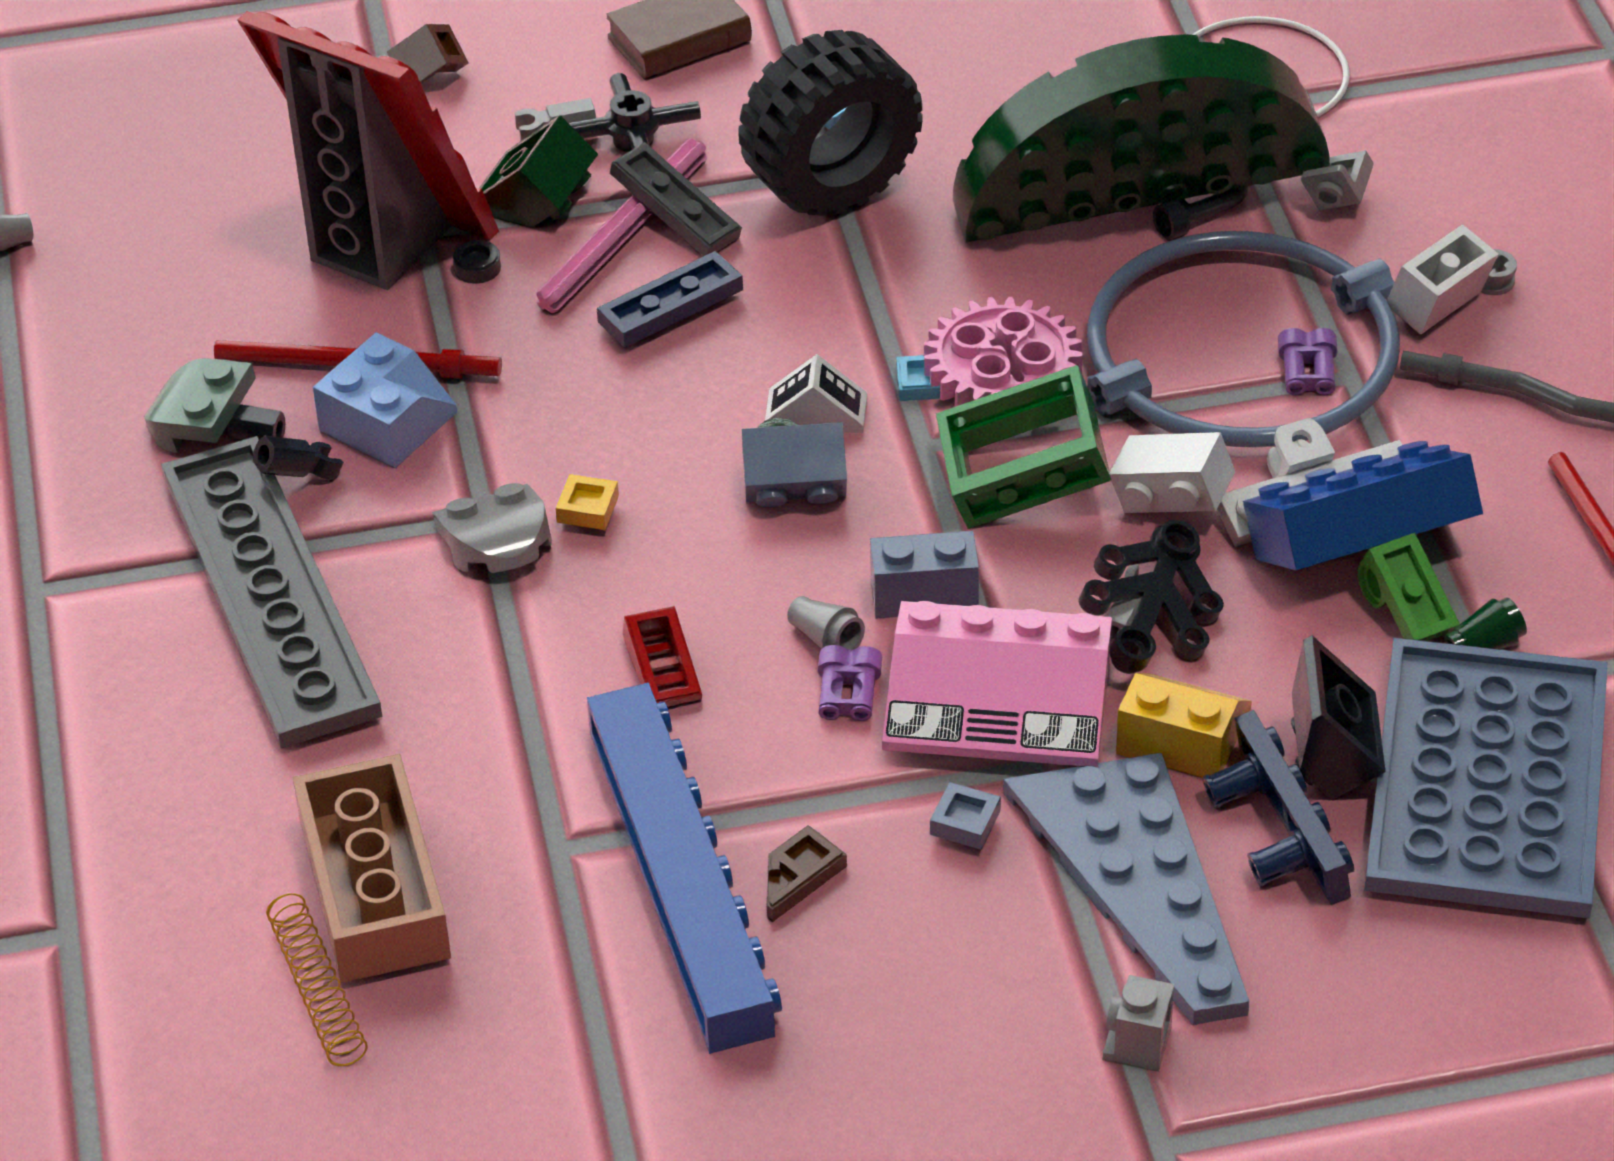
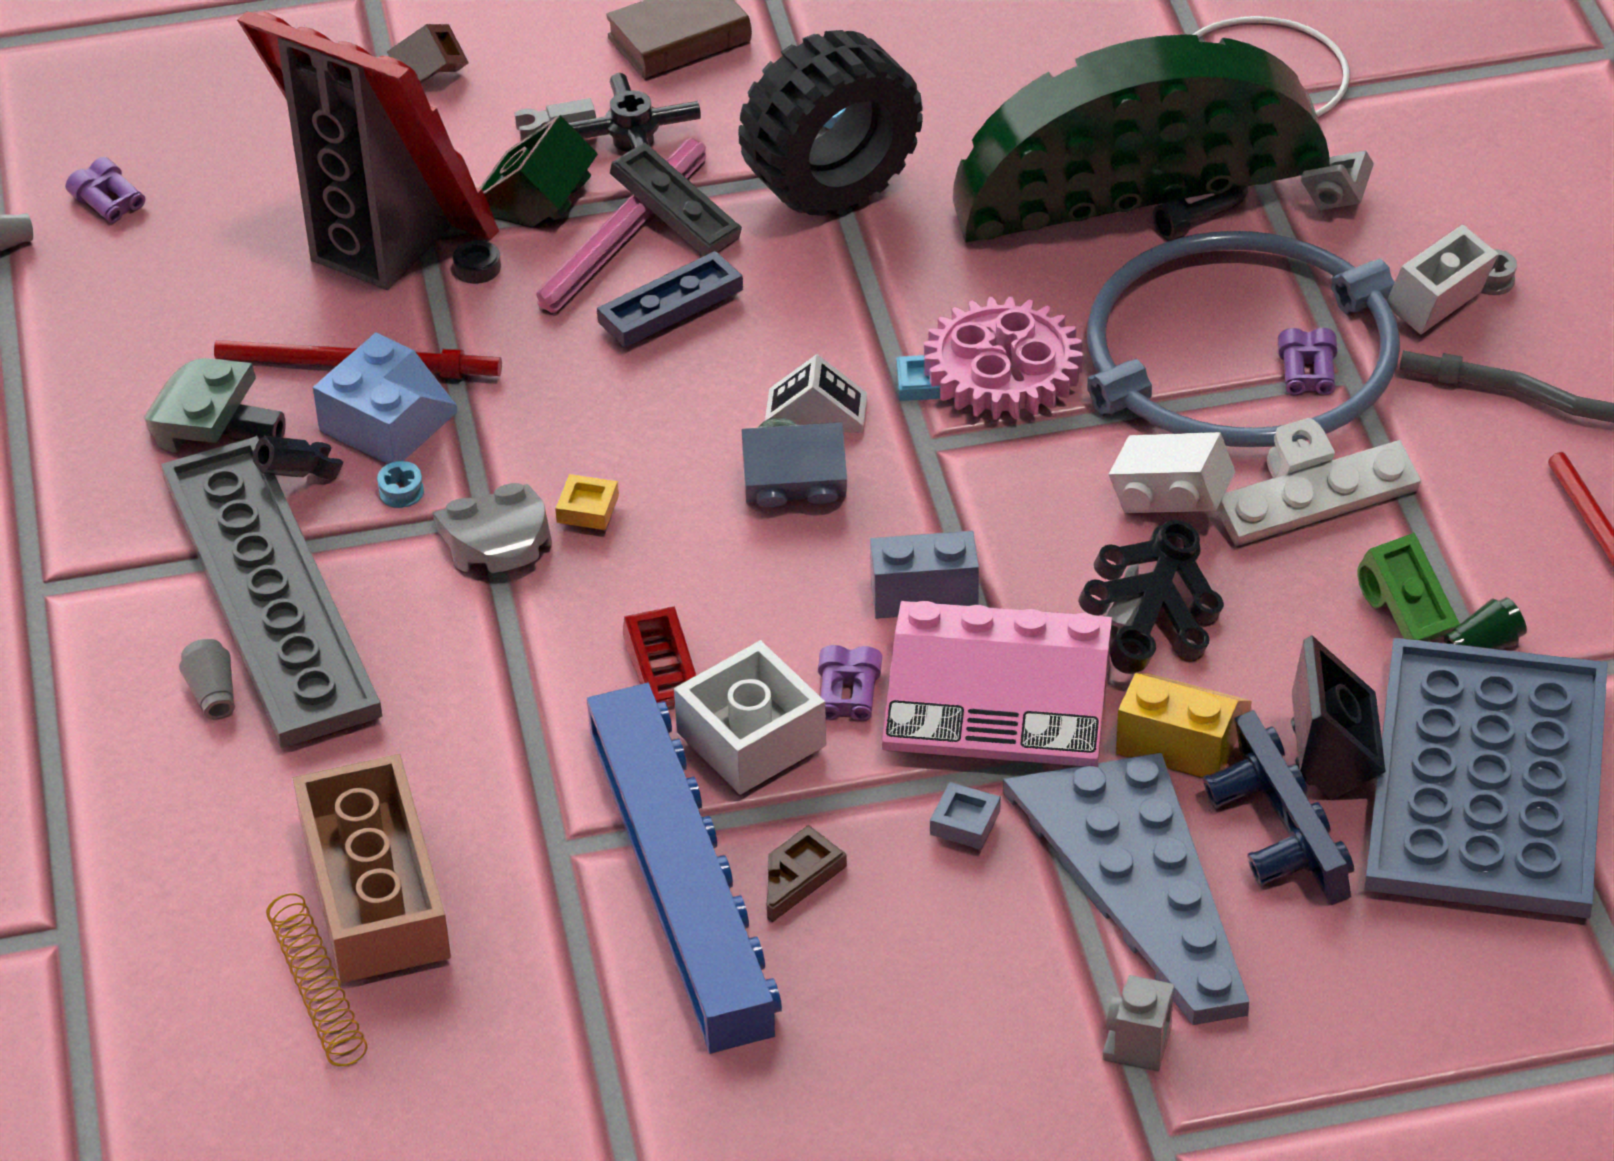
(98, 180): none -> medium lavender piece
(209, 676): none -> light grey cone
(399, 472): none -> medium azure bush
(750, 717): none -> white brick
(827, 623): light grey cone -> none
(1031, 478): green window -> none
(1362, 505): blue brick -> none

